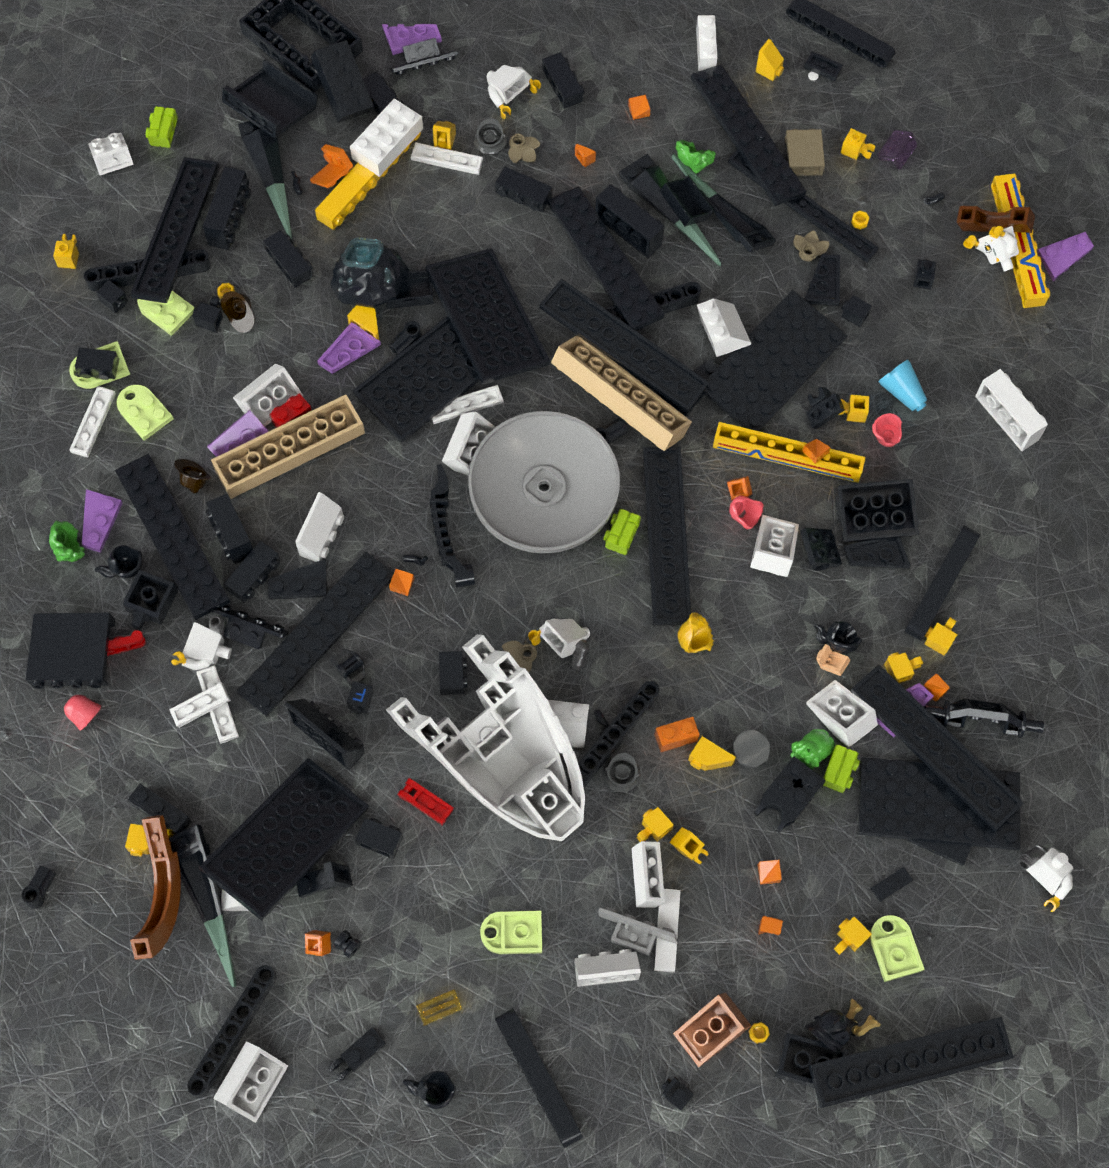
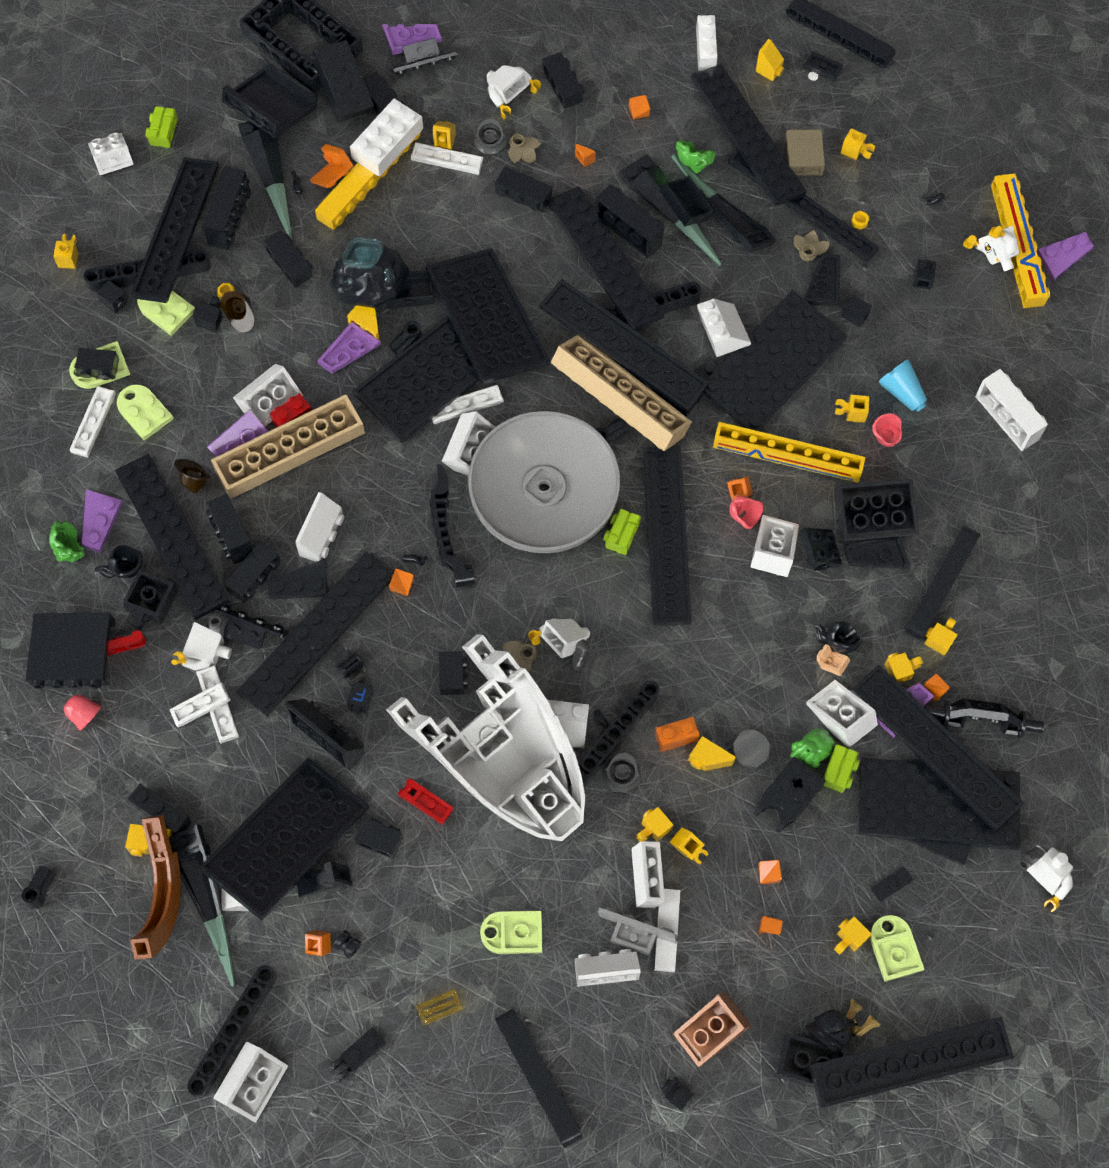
(433, 1088): black hair -> none
(695, 634): yellow hair -> none
(759, 1032): yellow tile -> none
(816, 450): orange slope -> none
(824, 407): black plate -> none
(898, 148): clear purple bracket -> none
(976, 219): reddish brown arch -> none

